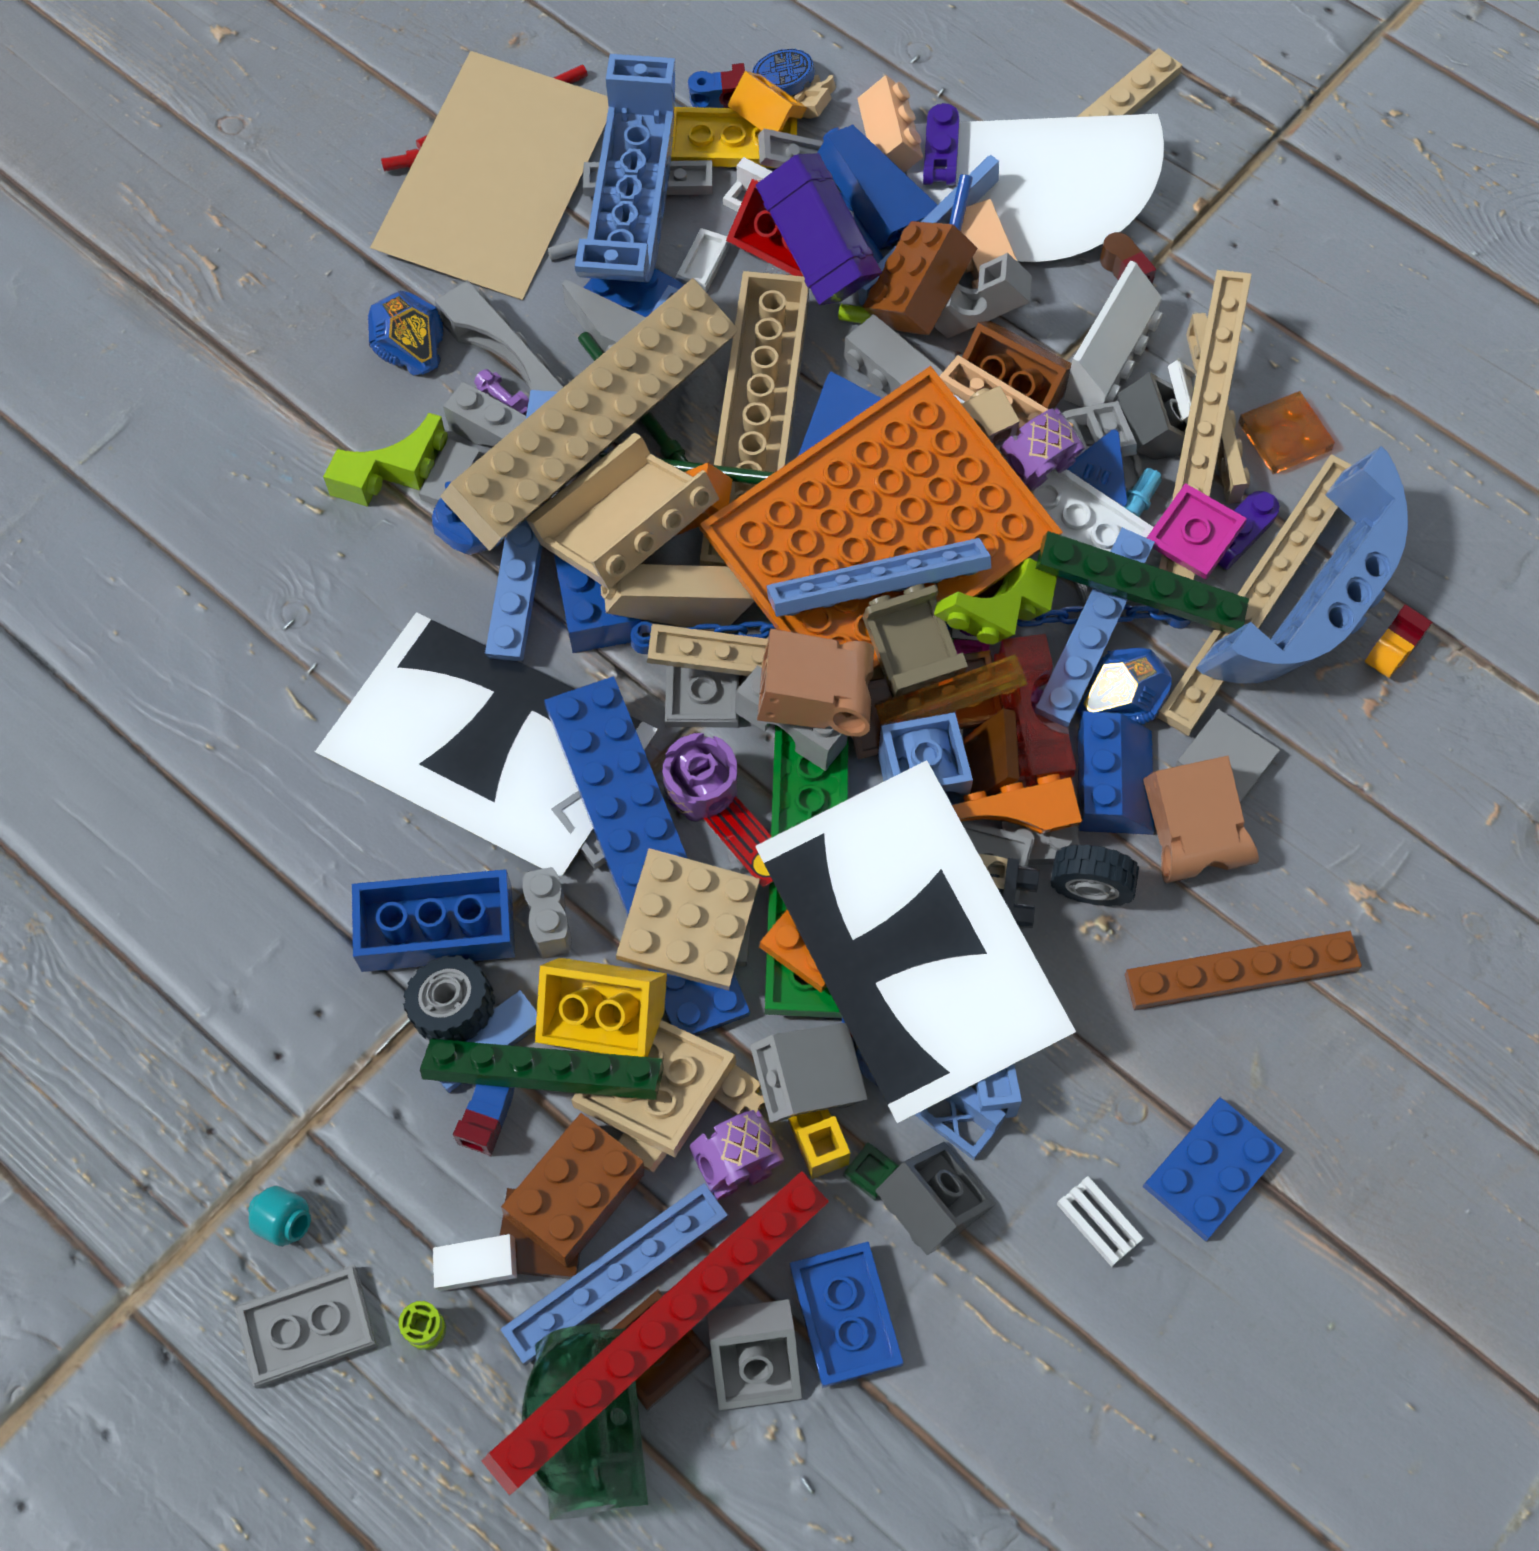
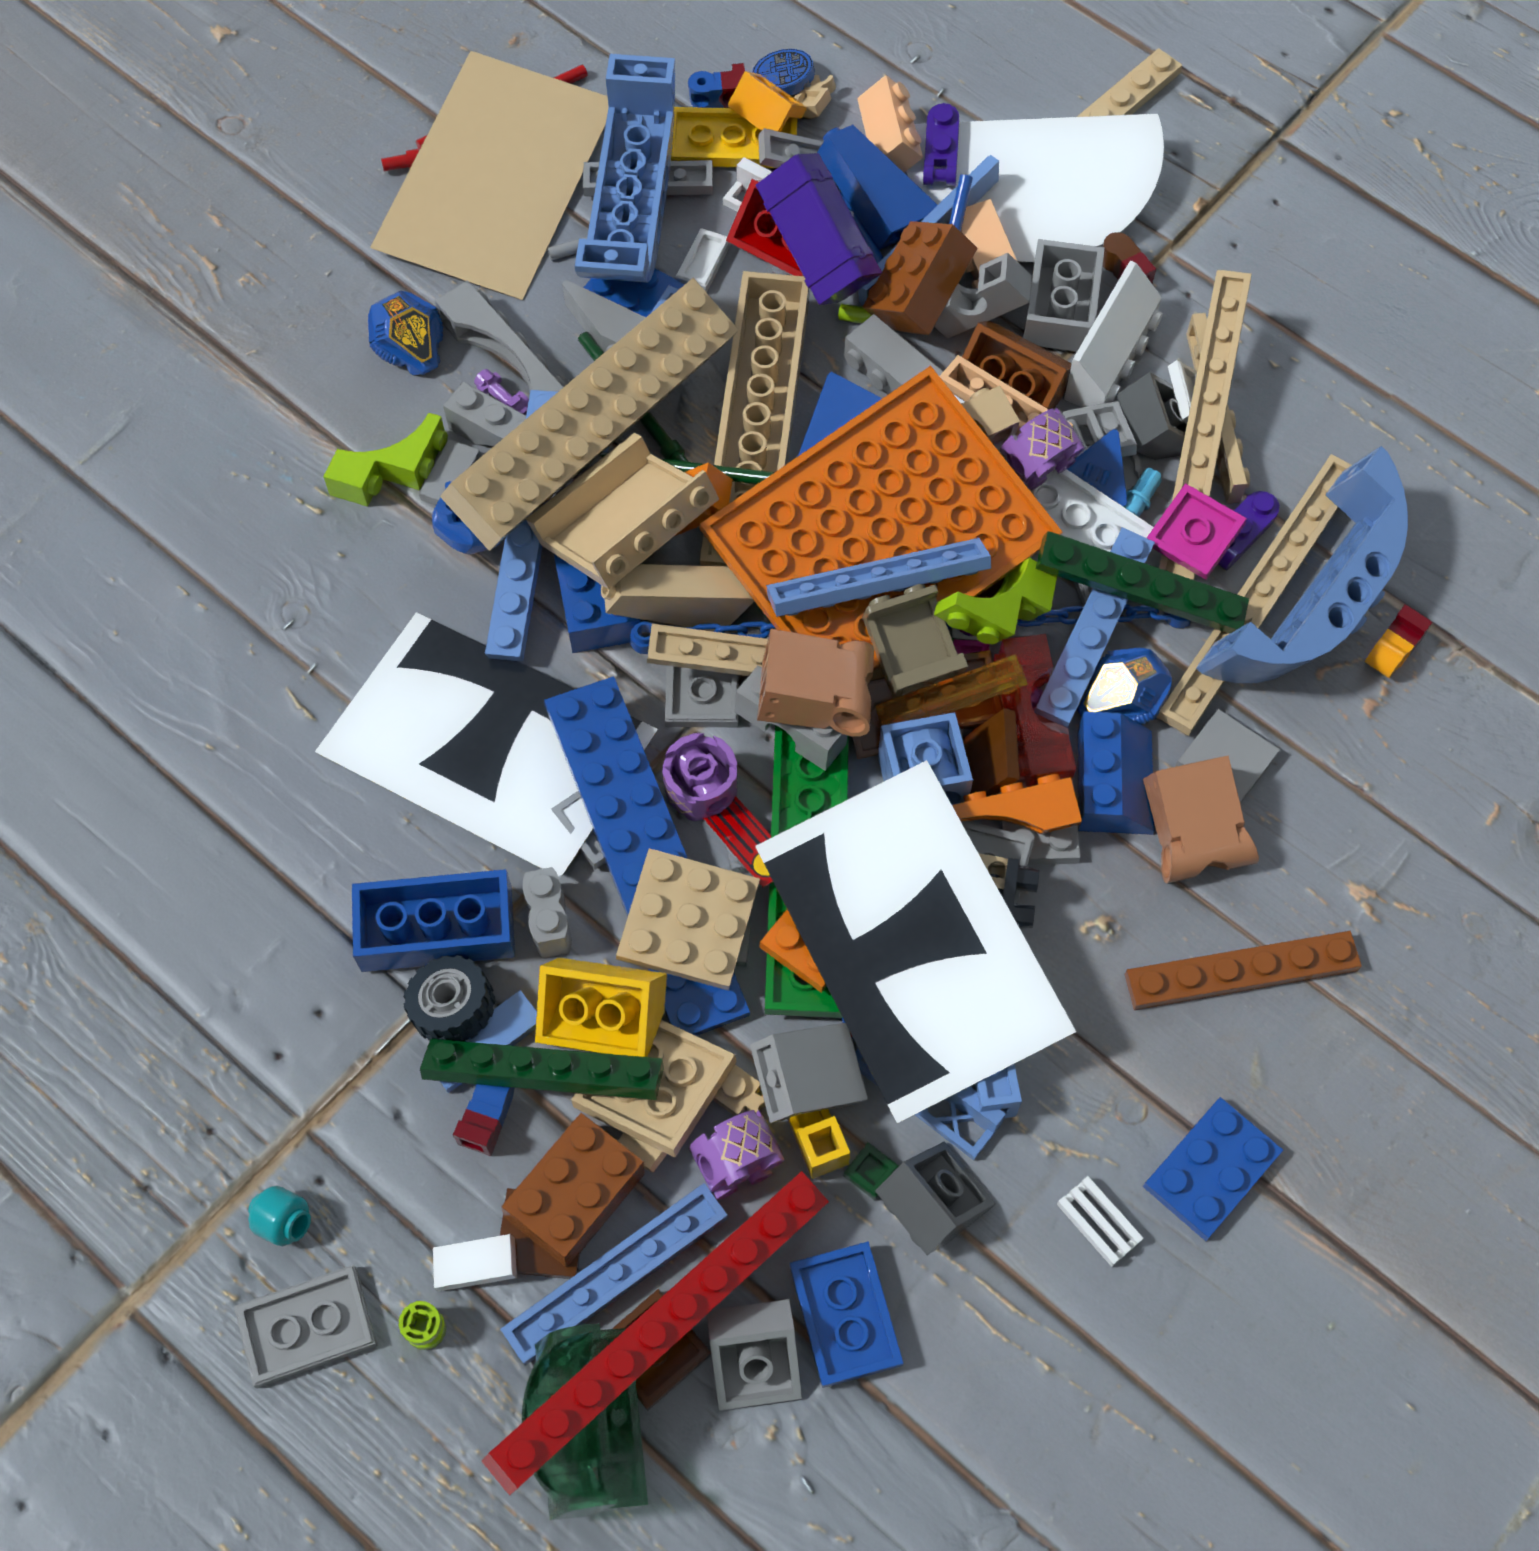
(1063, 294): none -> light grey brick
(1095, 875): black wheel -> none
(1286, 432): clear orange plate -> none

